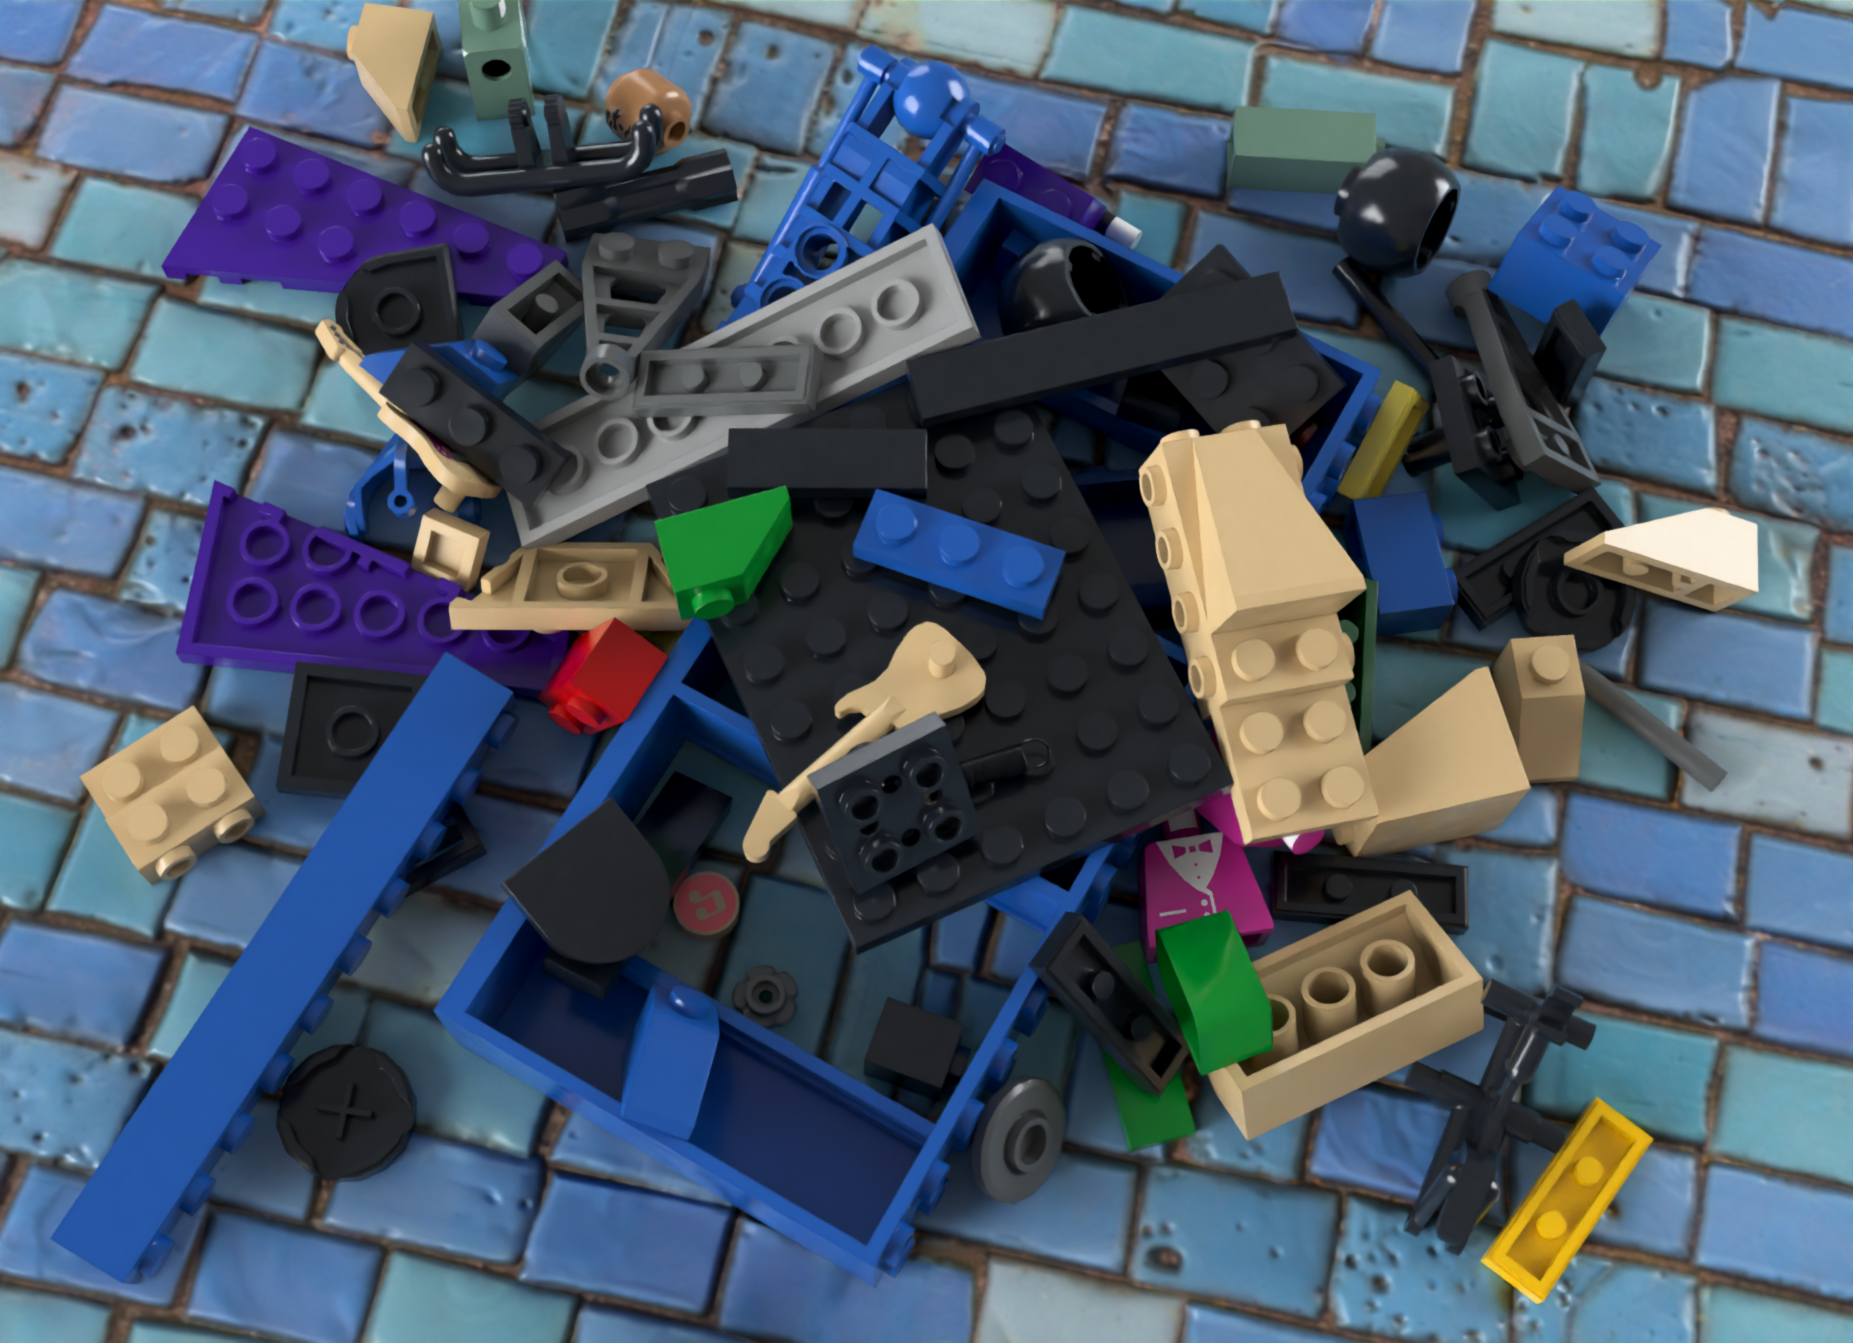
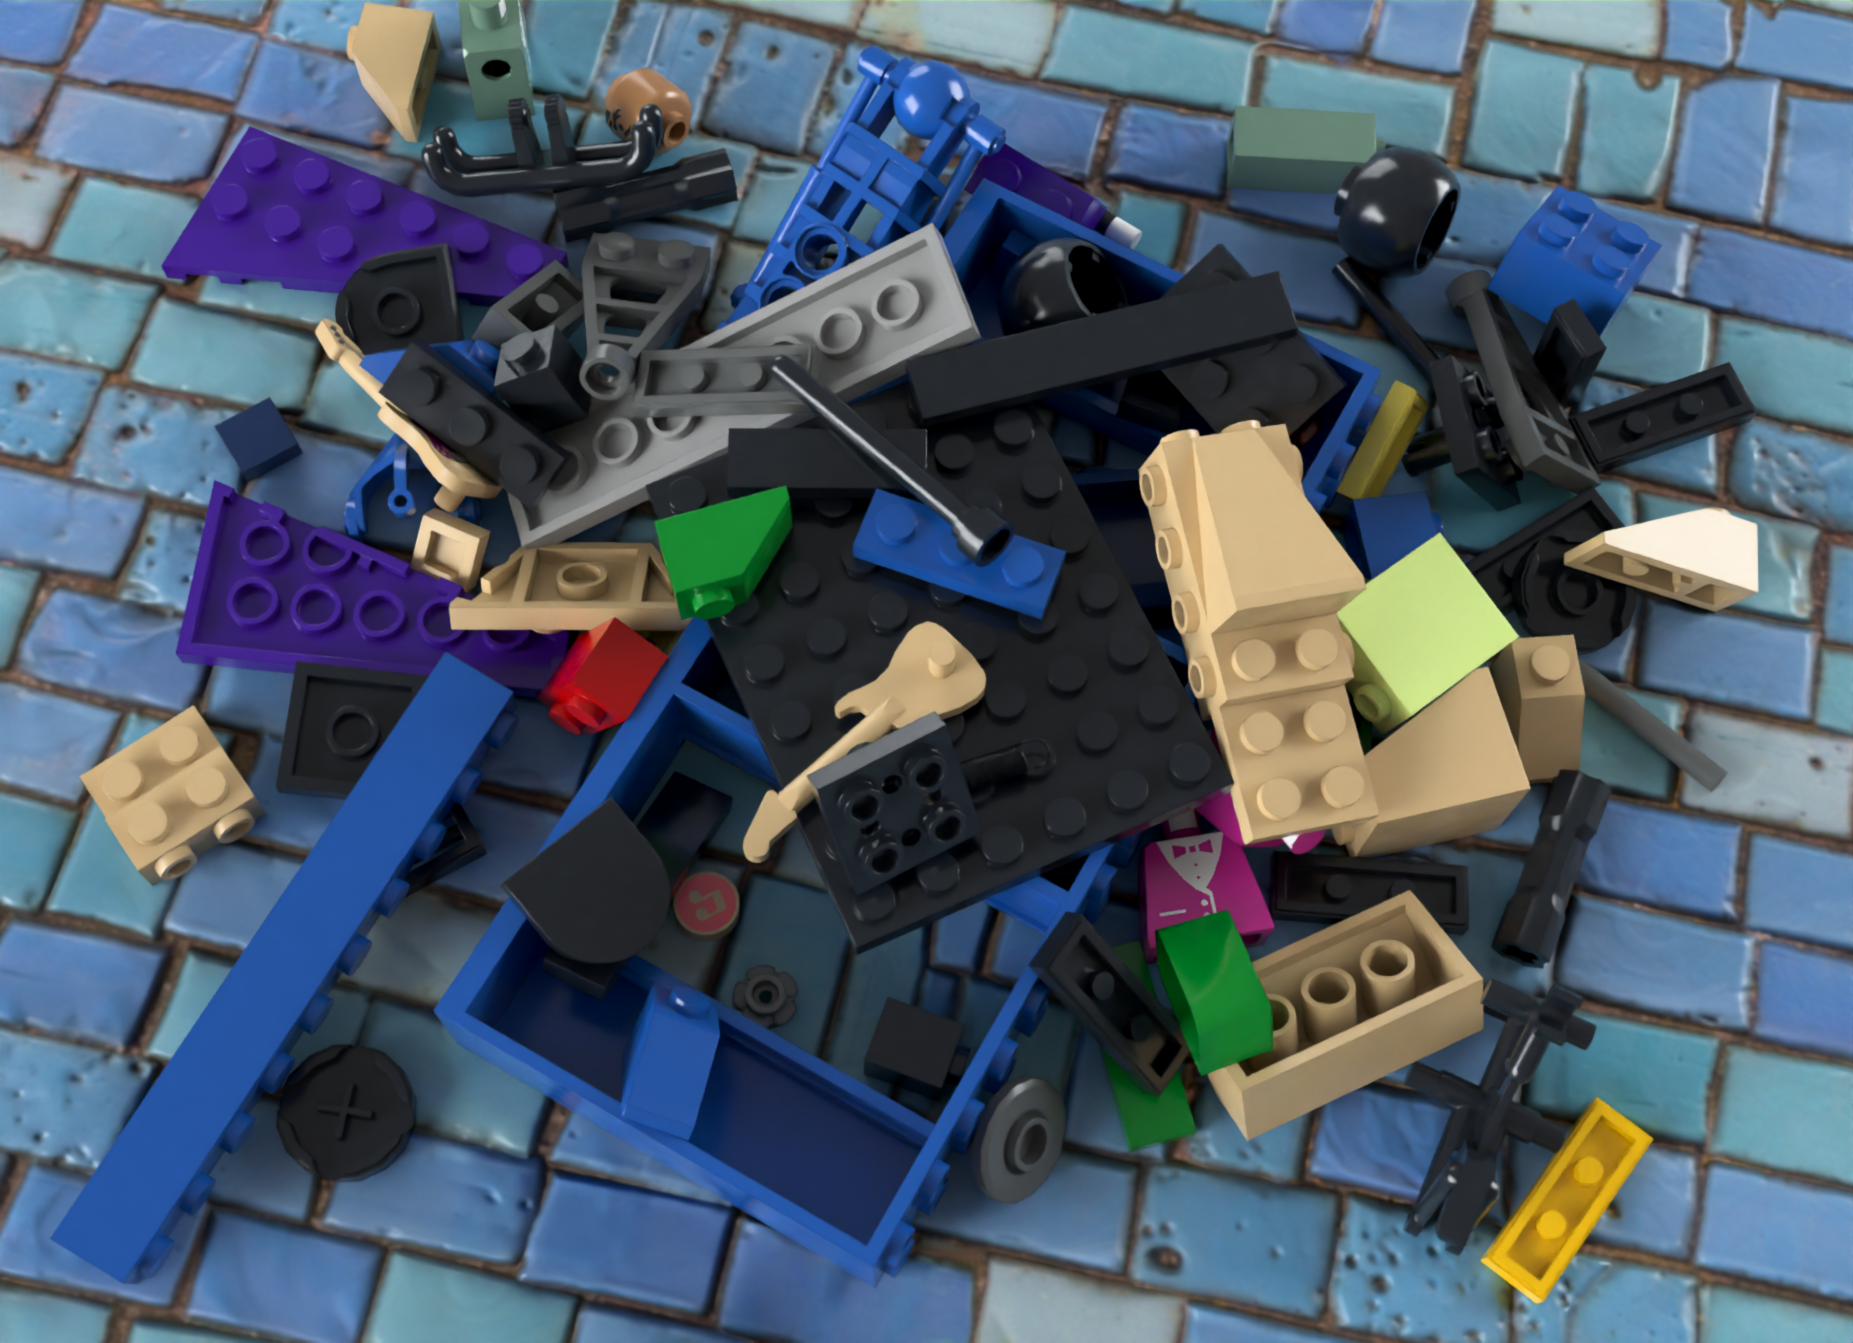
(258, 439): none -> dark blue tile
(542, 380): none -> black brick
(979, 532): none -> black piece
(1419, 633): none -> yellowish green panel
(1537, 908): none -> black axle
(1663, 417): none -> black tile

